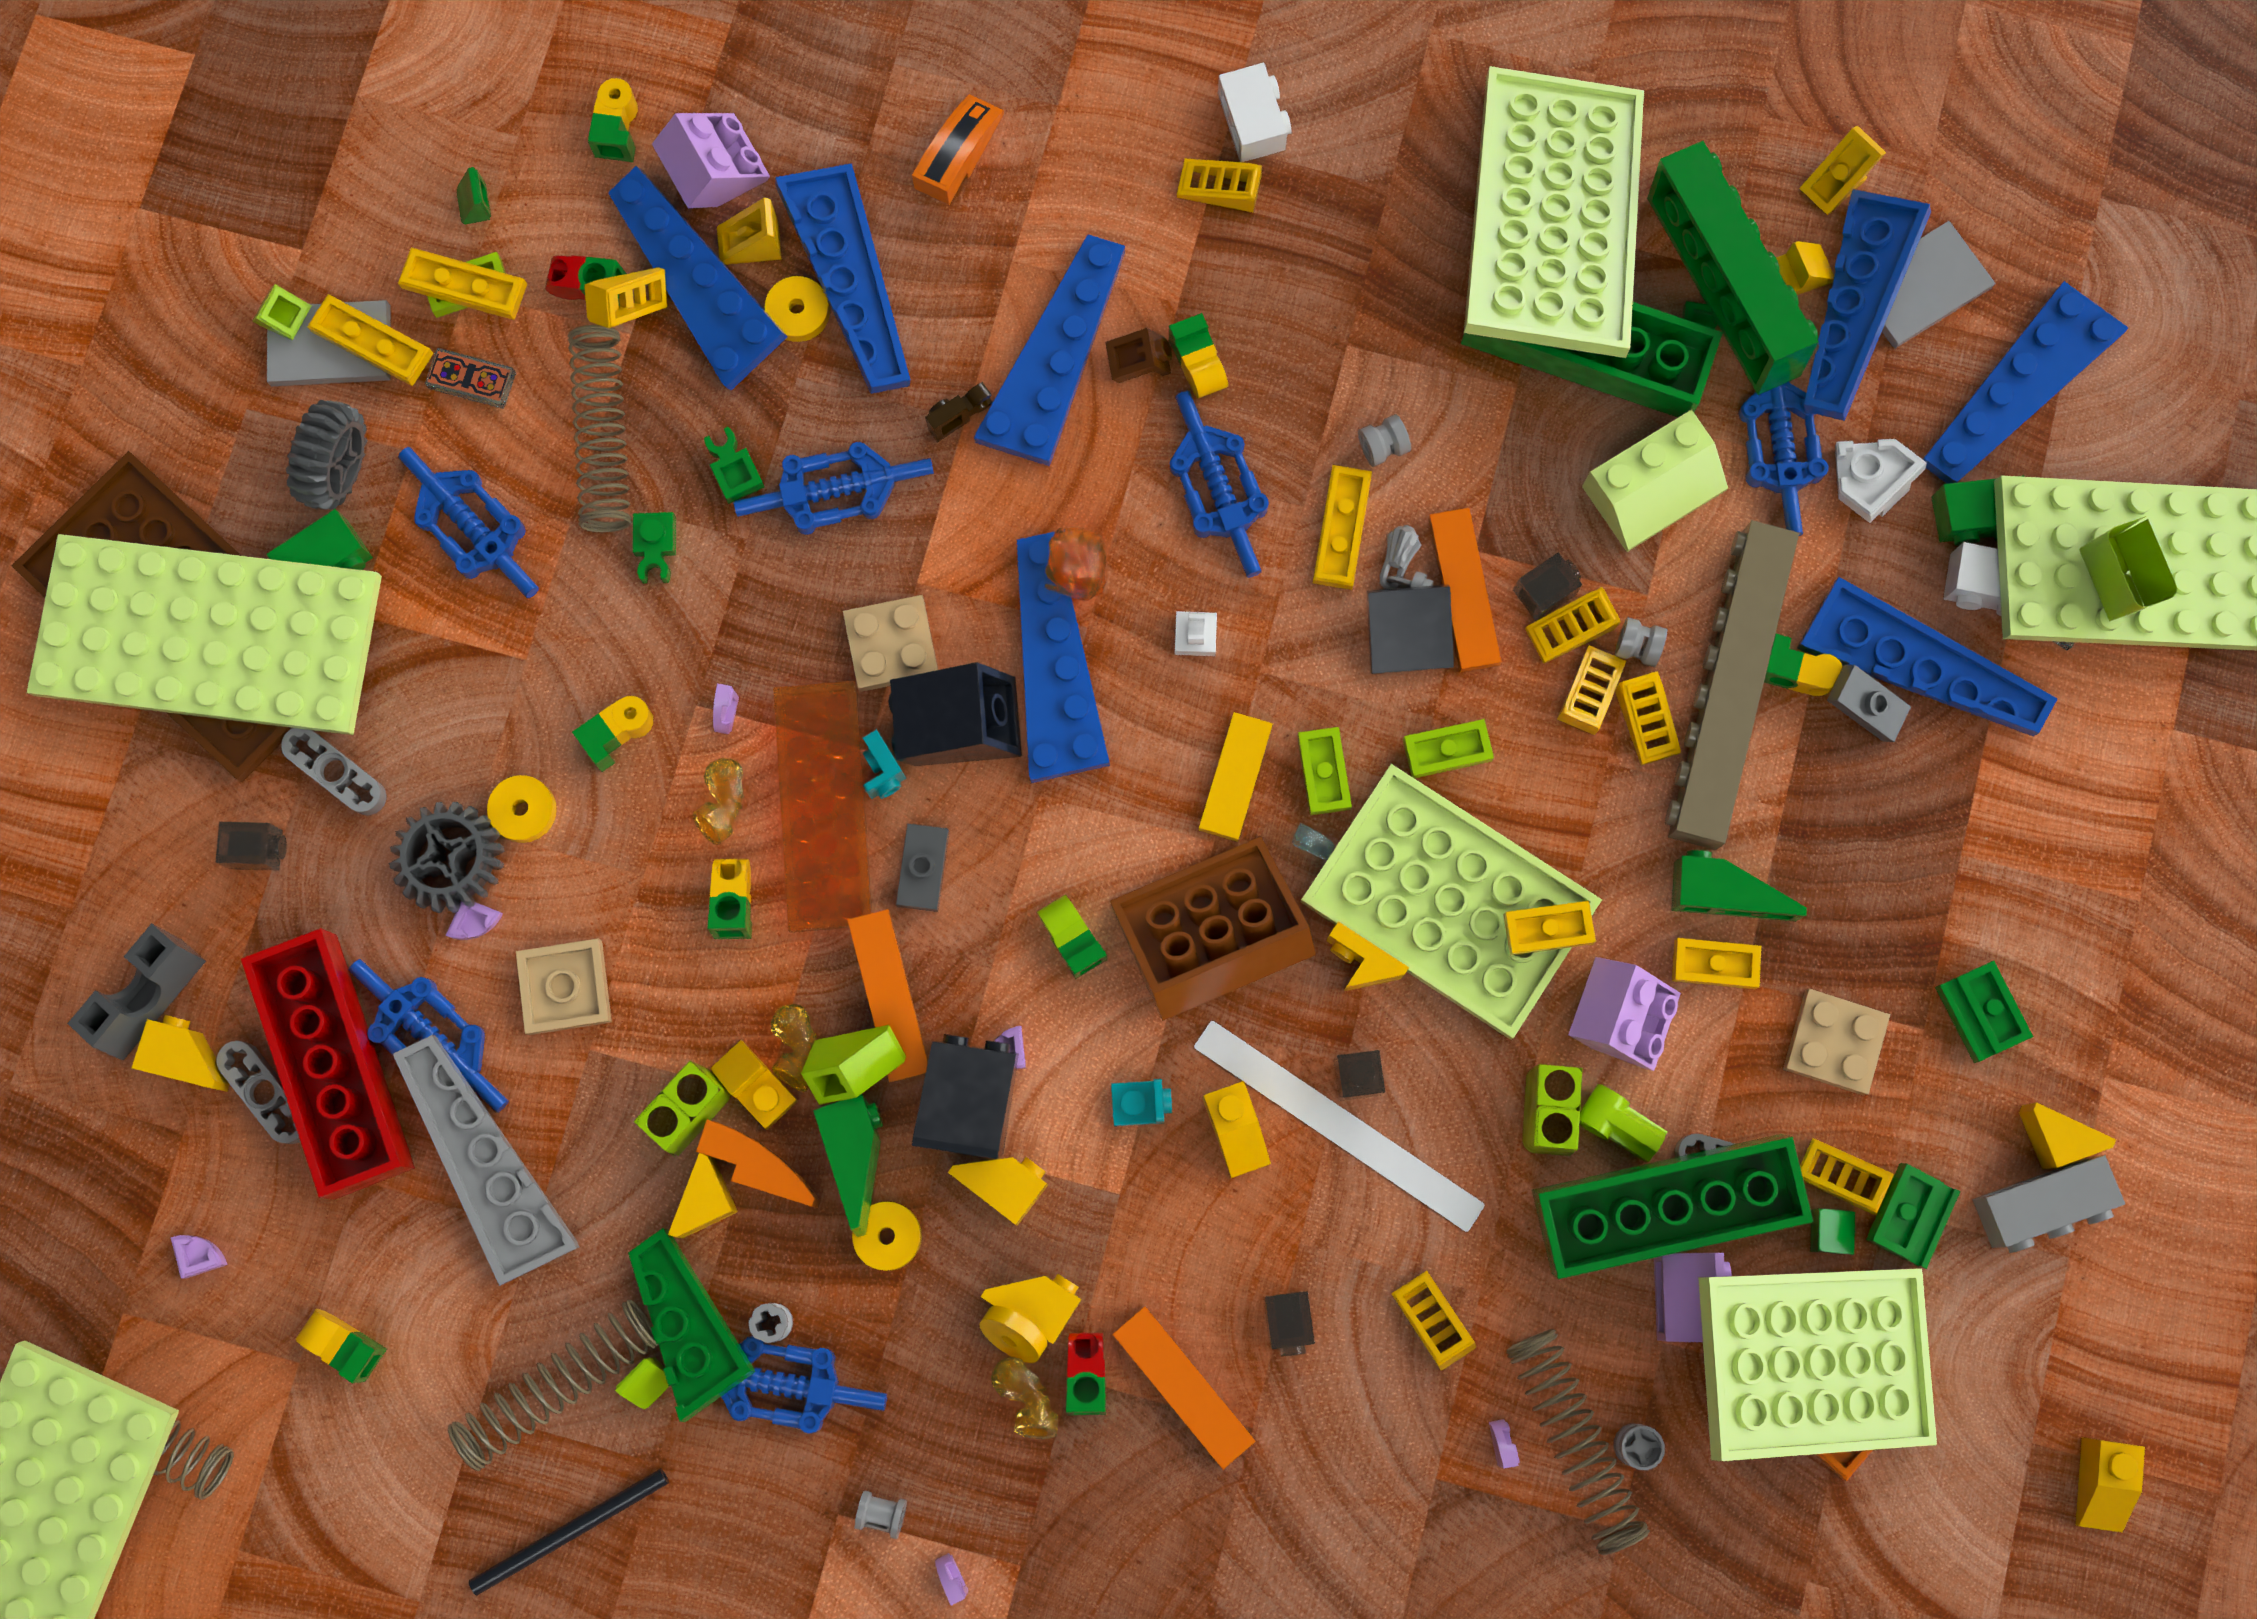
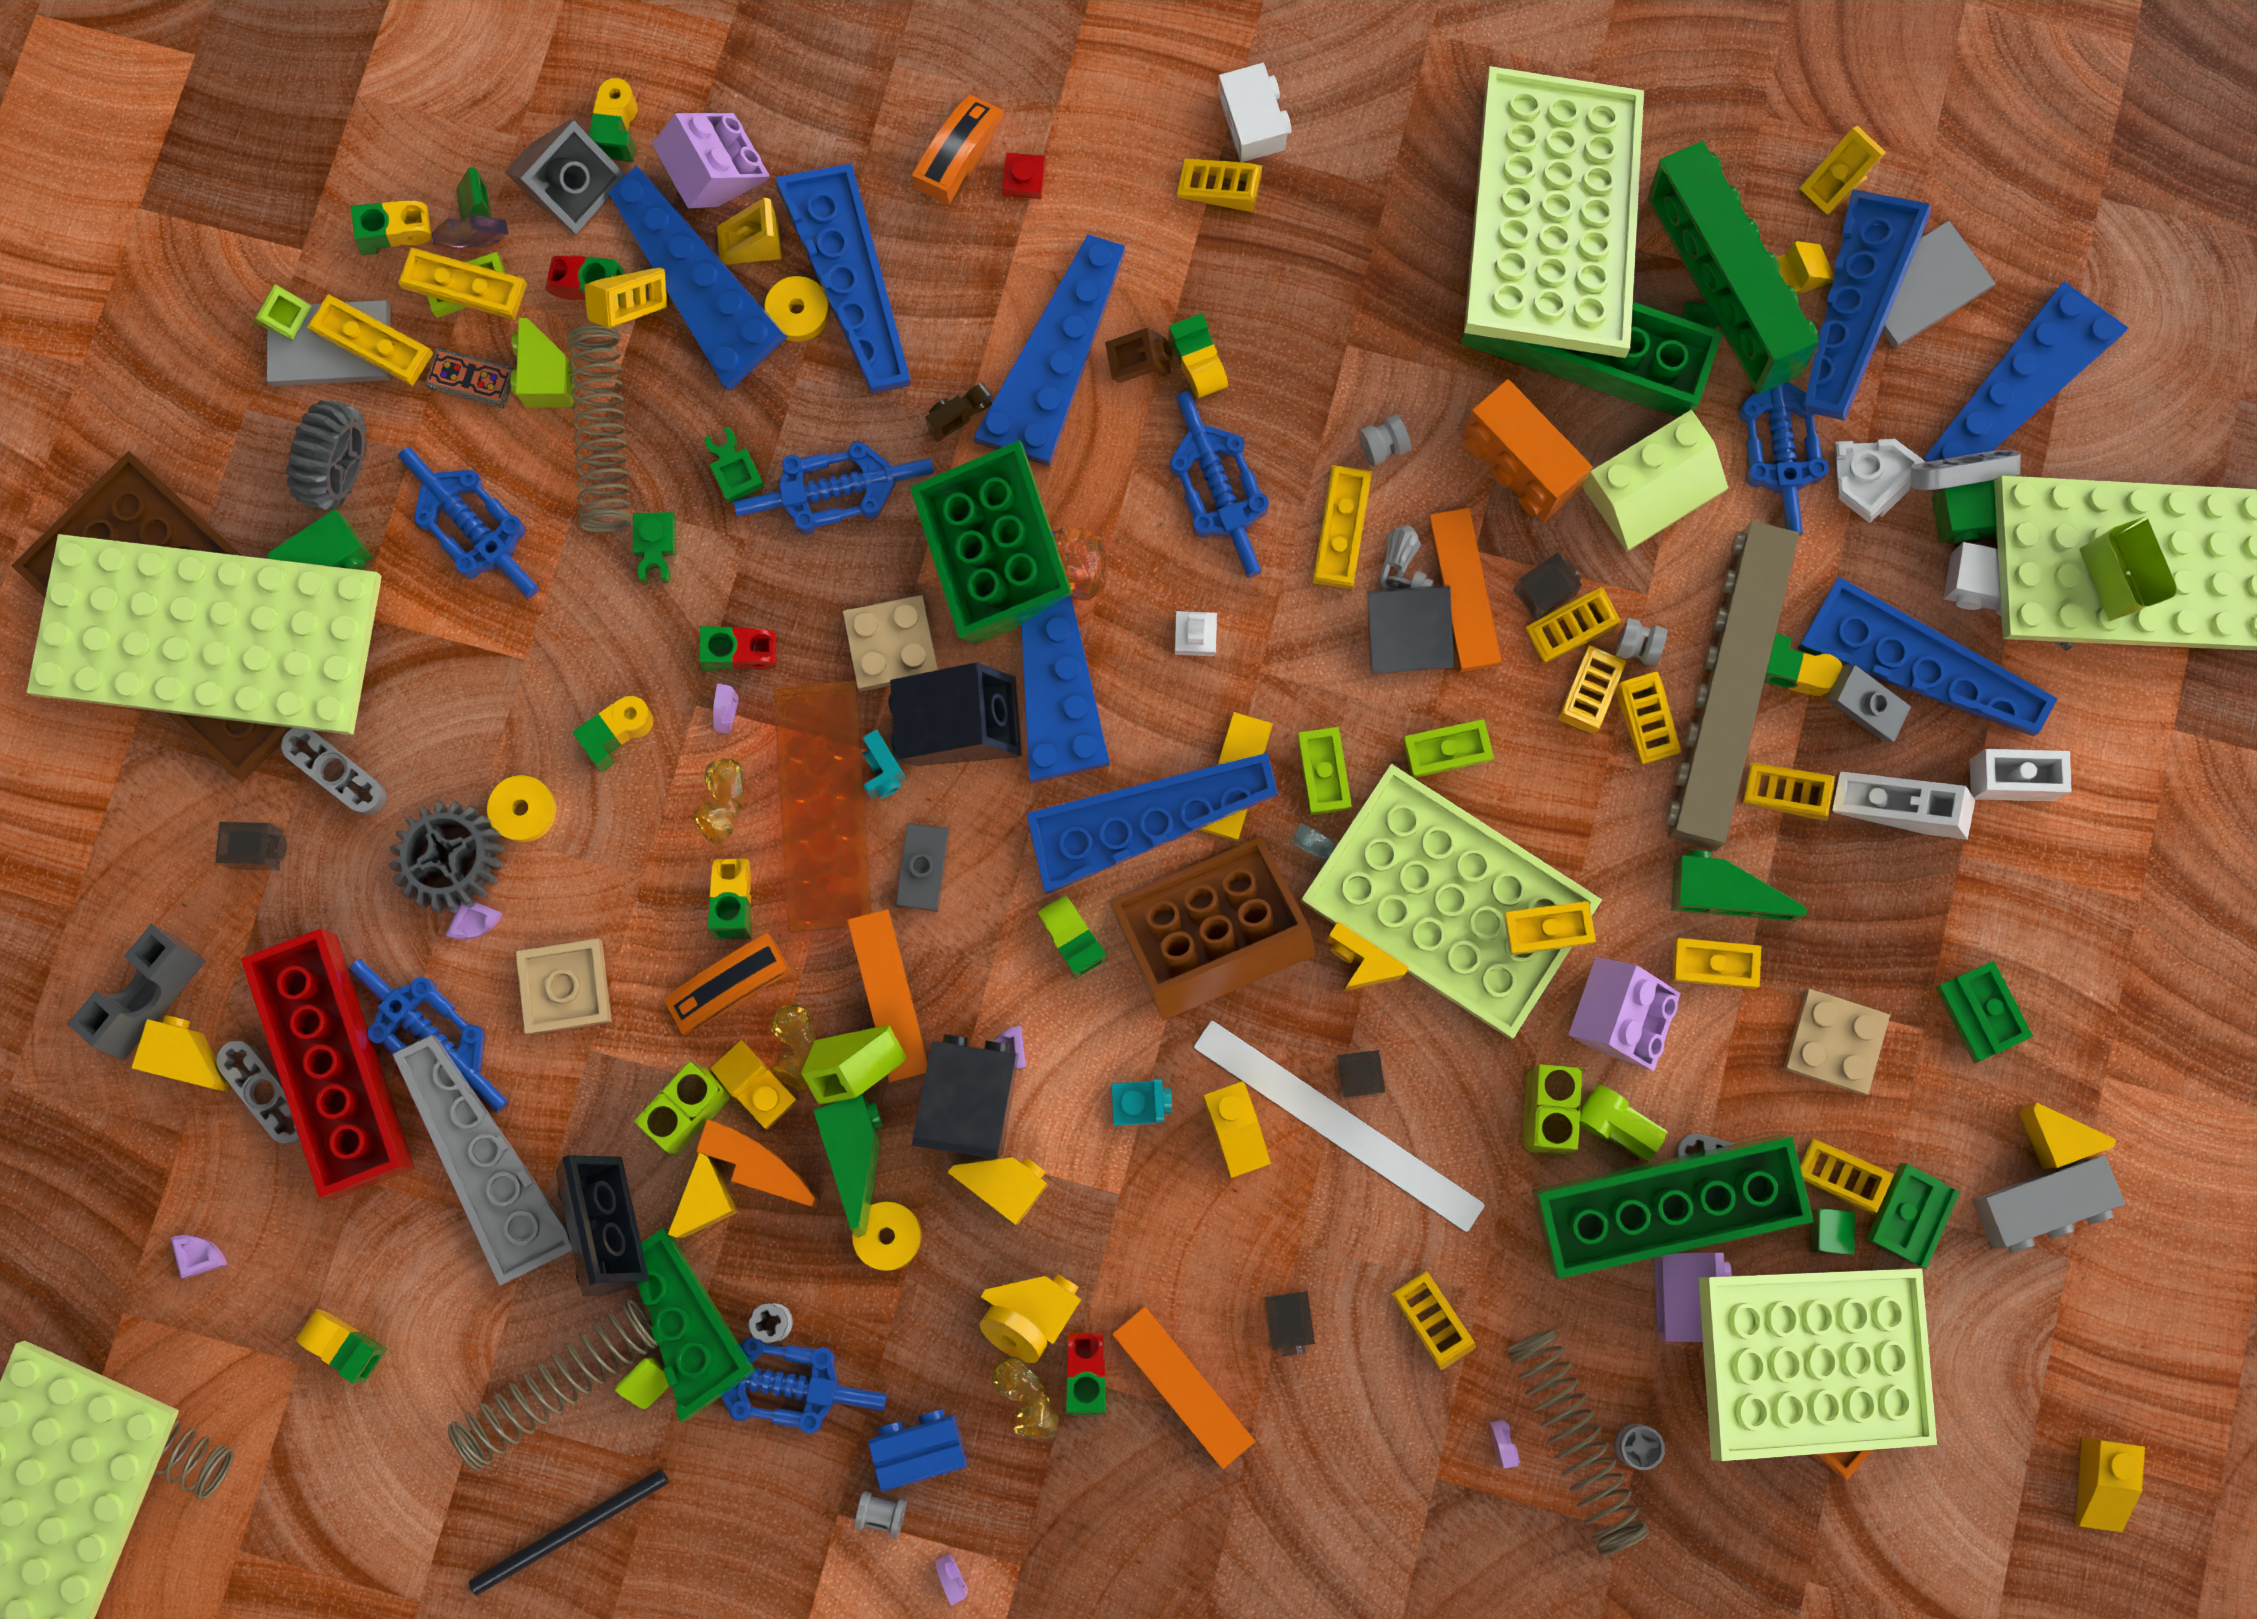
(390, 225): none -> leg
(473, 232): none -> slope
(541, 371): none -> lime slope
(566, 175): none -> dark grey slope
(601, 1224): none -> black slope
(727, 984): none -> orange slope
(736, 648): none -> leg
(917, 1451): none -> blue brick
(991, 543): none -> green slope
(1023, 175): none -> red plate
(1119, 825): none -> blue wing
(1525, 451): none -> orange brick
(1808, 779): none -> yellow slope
(1906, 804): none -> white slope
(1965, 469): none -> light grey beam
(2020, 775): none -> white brick

